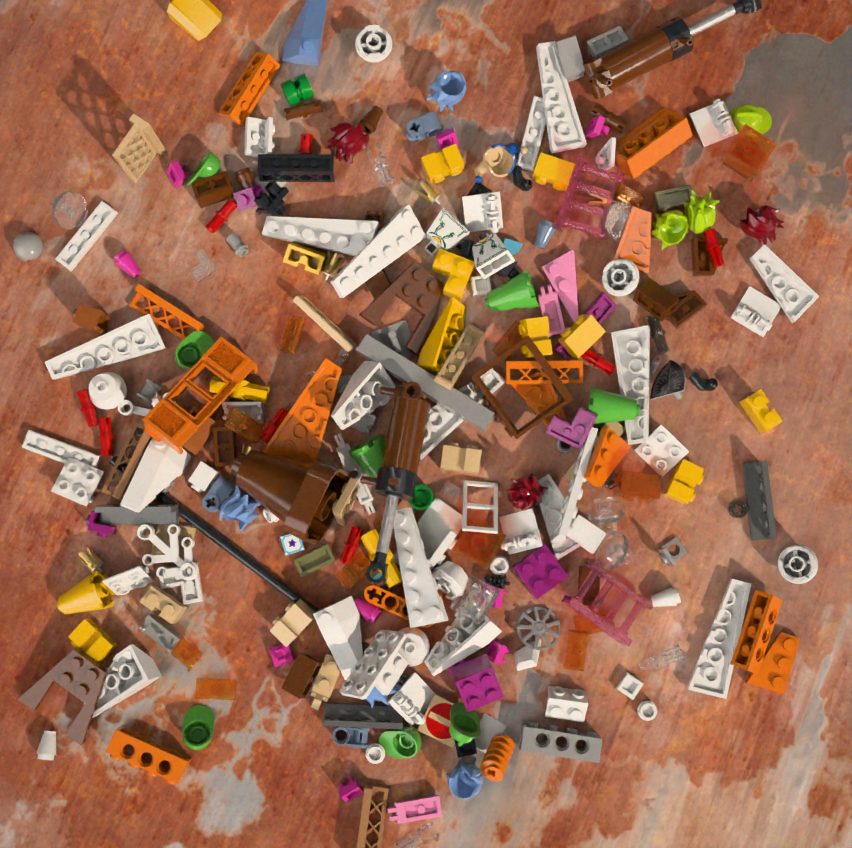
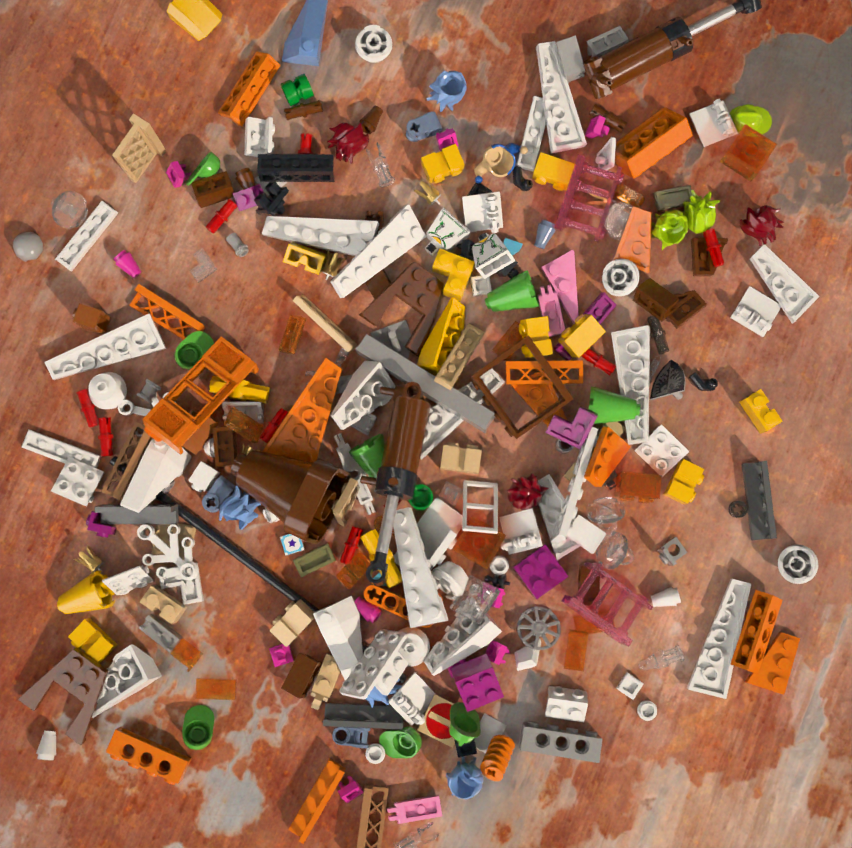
(209, 448): none -> white plate
(317, 800): none -> orange fence

